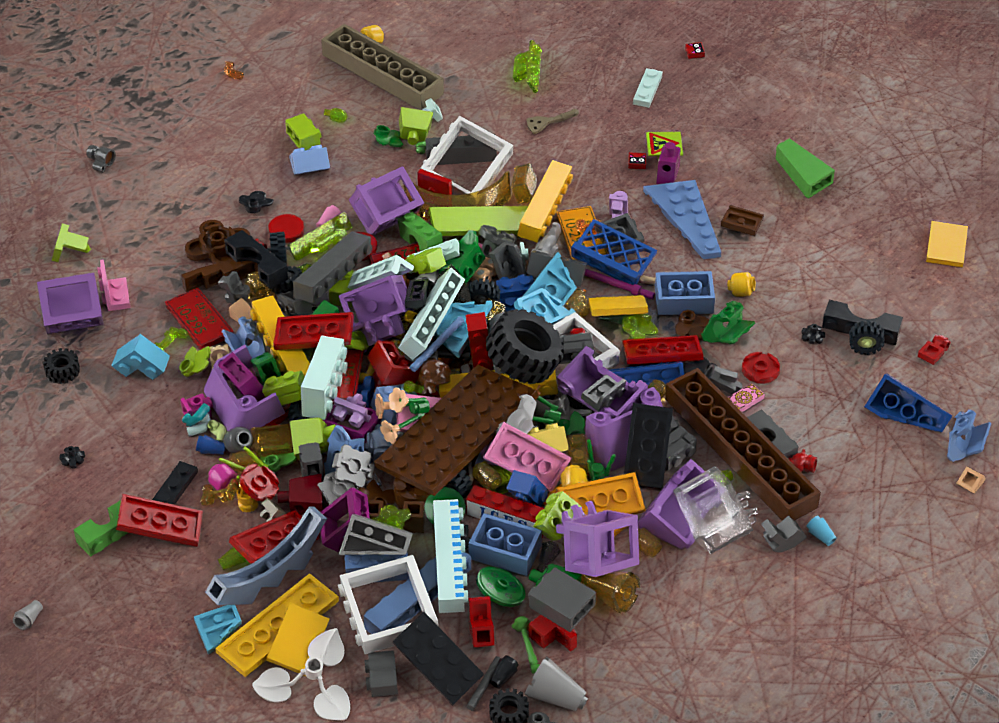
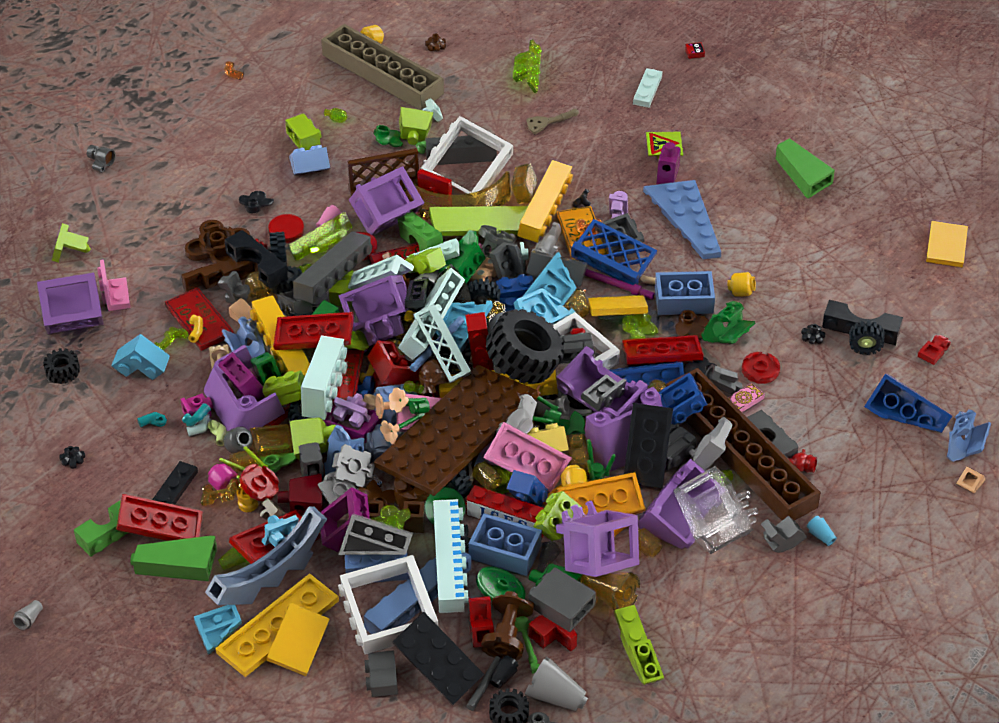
(153, 418): none -> teal arm
(176, 558): none -> bright green slope
(195, 361): lime plate -> none
(197, 321): none -> yellow arm
(209, 445): blue cone -> none
(278, 529): none -> medium azure hips
(324, 649): white plant -> none
(370, 401): none -> tan plate
(382, 159): none -> reddish brown fence
(435, 42): none -> reddish brown plant
(448, 340): none -> light aqua fence
(504, 639): none -> reddish brown piece
(582, 199): none -> black plant
(637, 160): tile -> none
(637, 645): none -> lime slope
(683, 397): none -> blue plate
(712, 444): none -> light grey animal
(742, 220): reddish brown plate -> none

